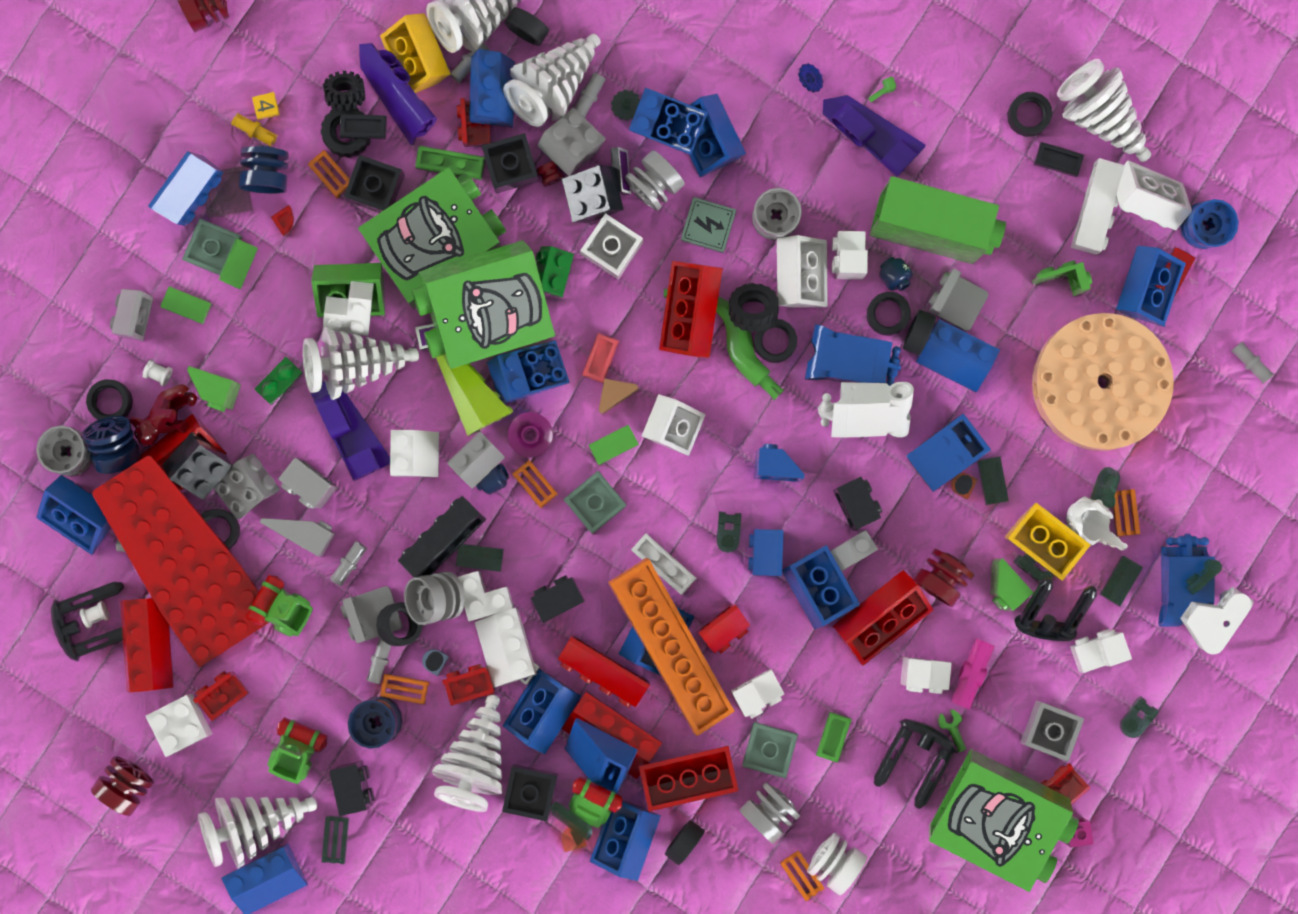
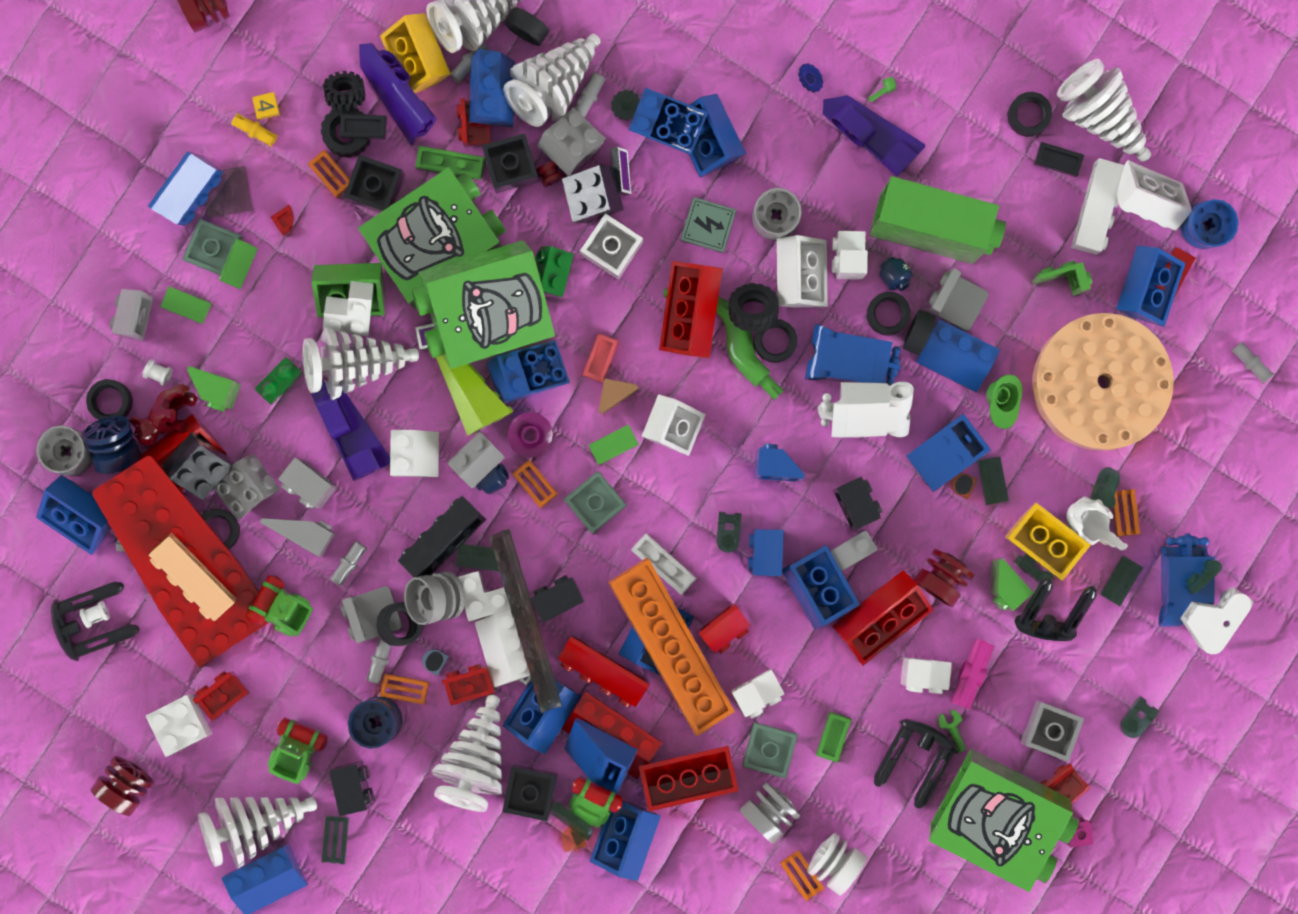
(145, 646): red slope -> none
(192, 576): none -> light nougat brick
(264, 168): dark blue wheel -> none
(525, 621): none -> clear smoke plate
(656, 179): light grey wheel -> none
(684, 842): black tyre -> none
(1004, 400): none -> bright green piece
(1104, 650): white brick -> none

